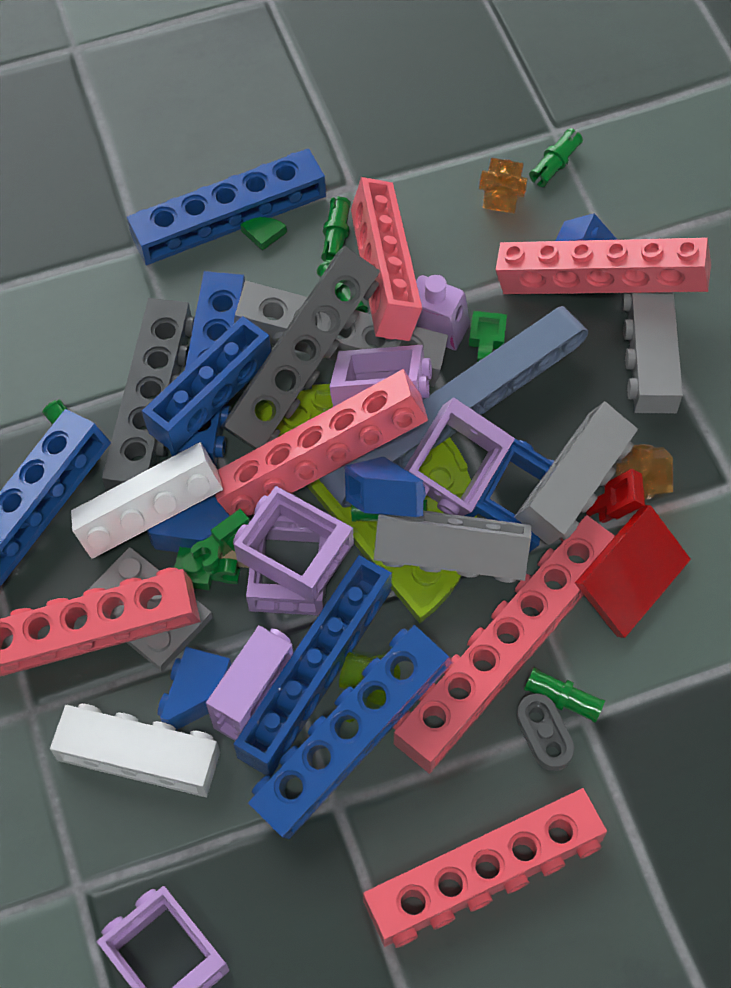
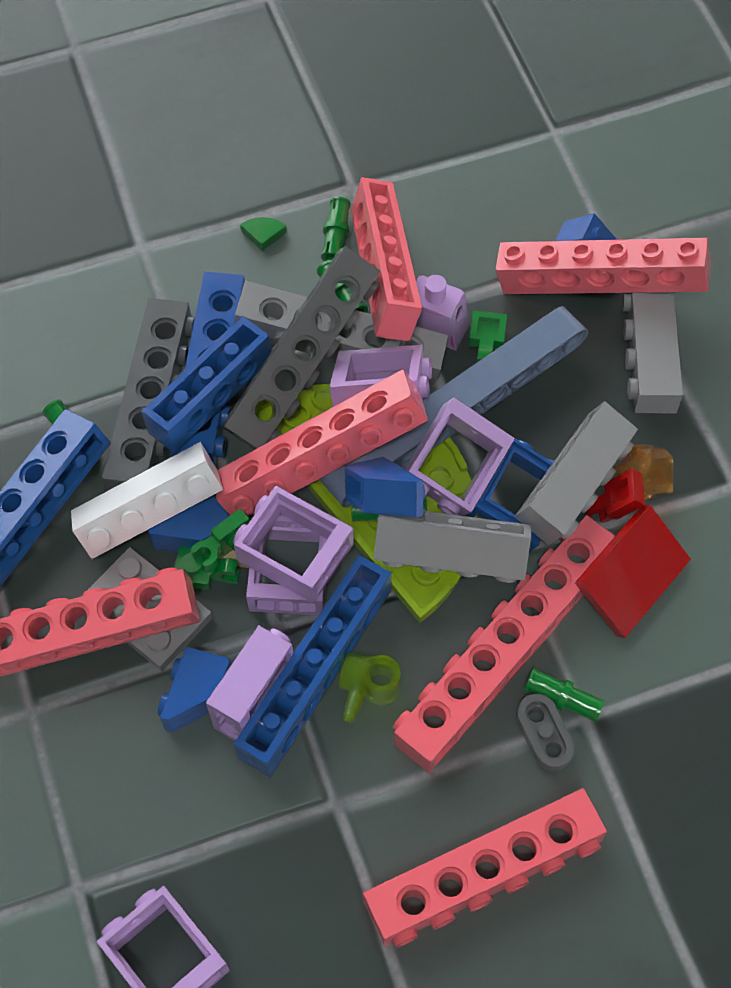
(136, 749): white brick -> none
(224, 205): blue brick -> none
(346, 754): blue brick -> none
(503, 185): clear orange brick -> none
(556, 157): green pin -> none

